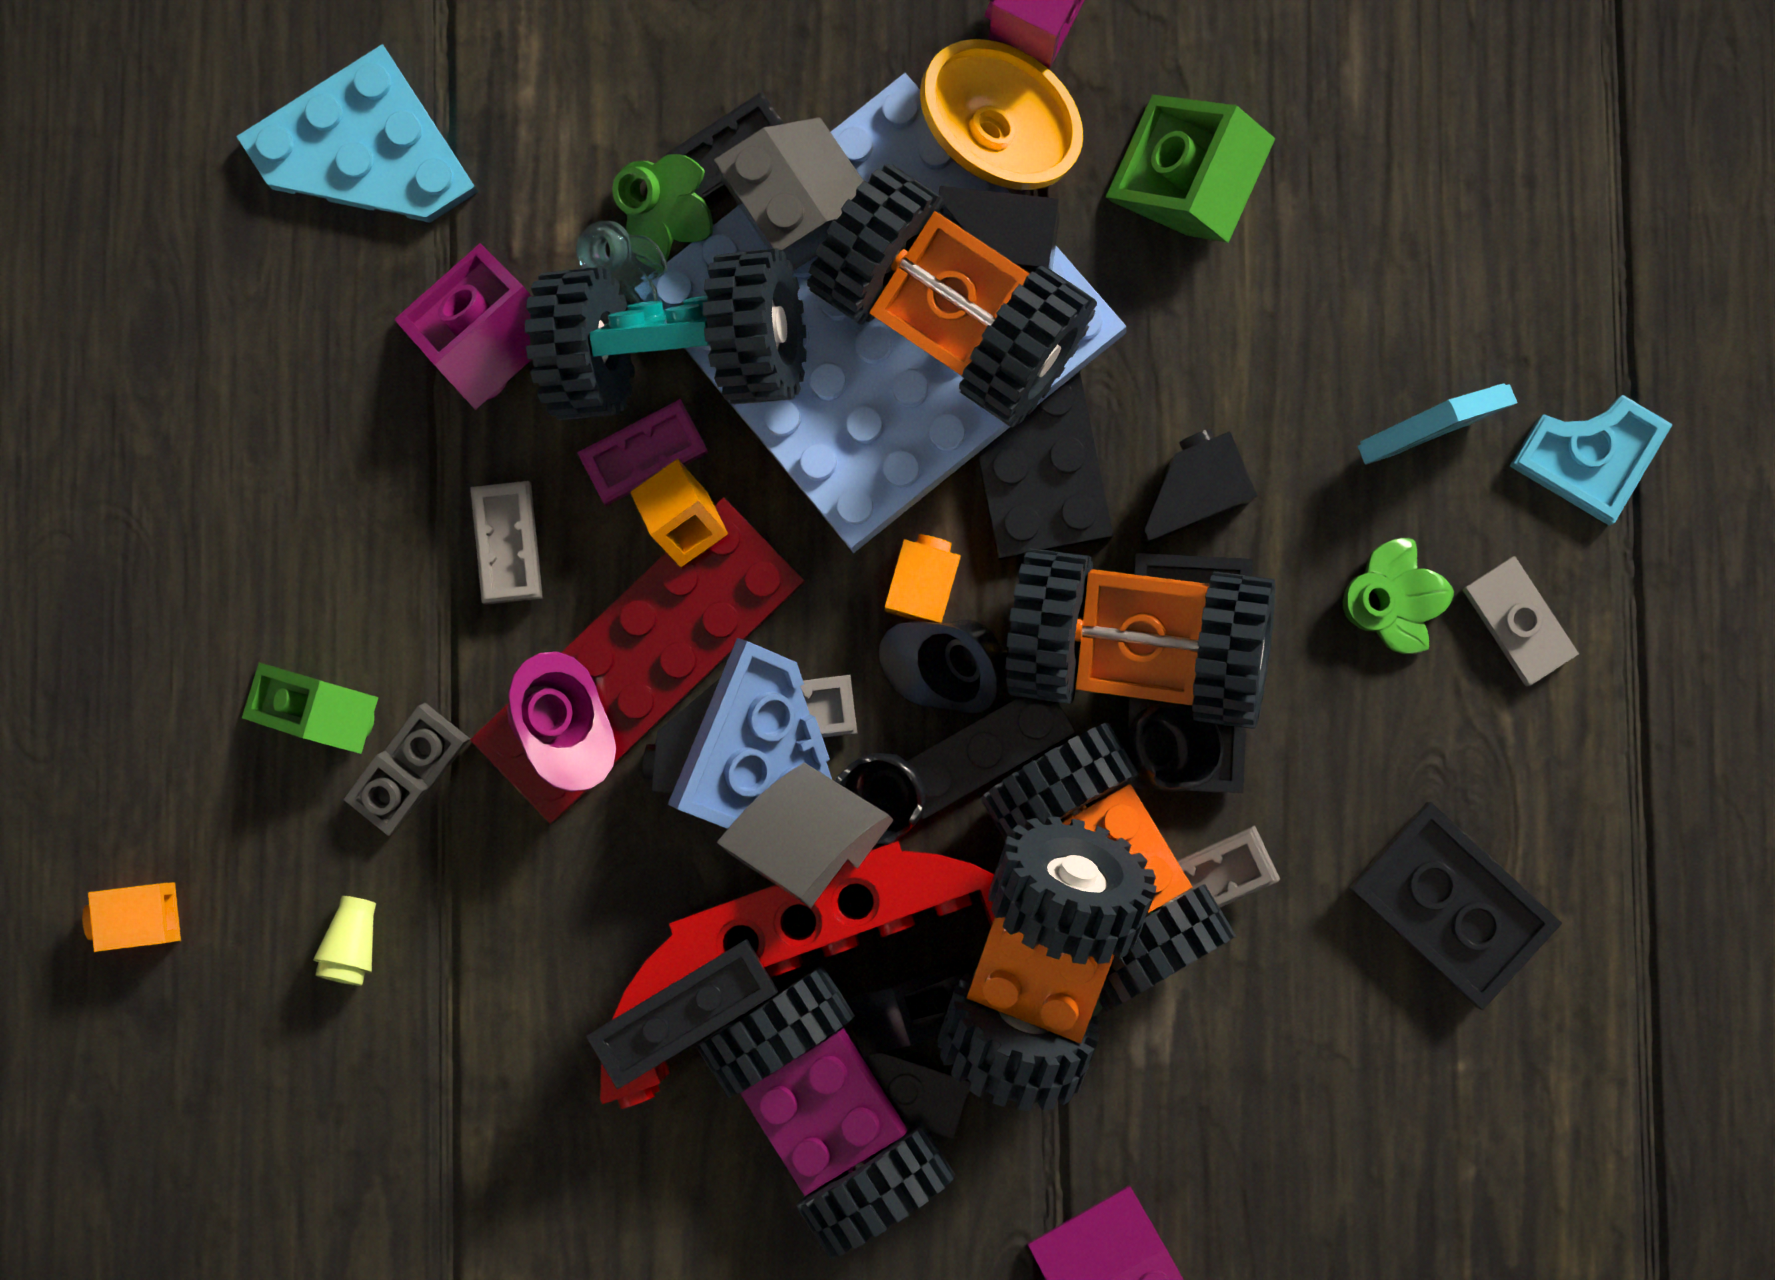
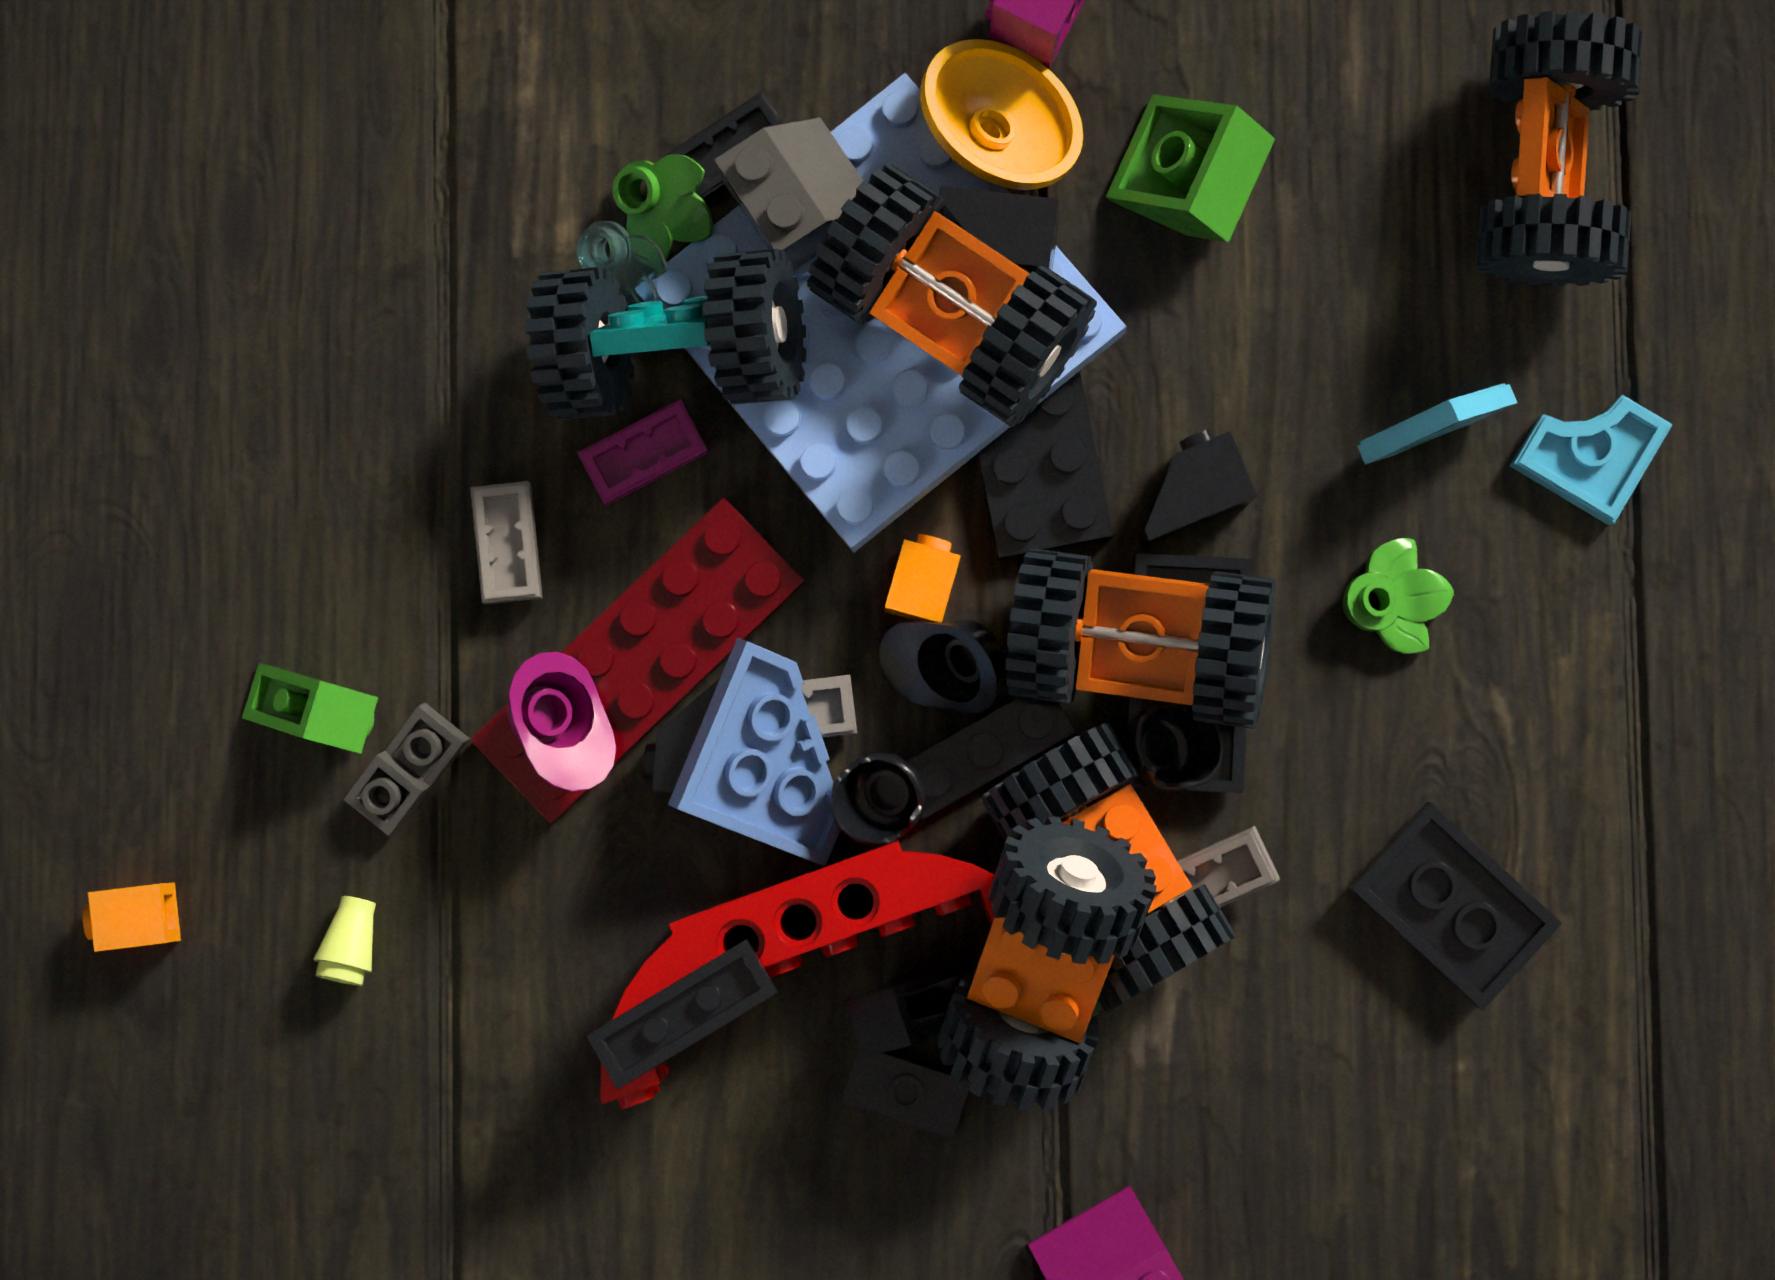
(361, 145): medium azure plate -> none
(472, 325): magenta slope -> none
(679, 513): light orange brick -> none
(804, 832): dark grey slope -> none
(826, 1113): plate -> none
(1520, 621): light grey plate -> none
(1557, 75): none -> black plate

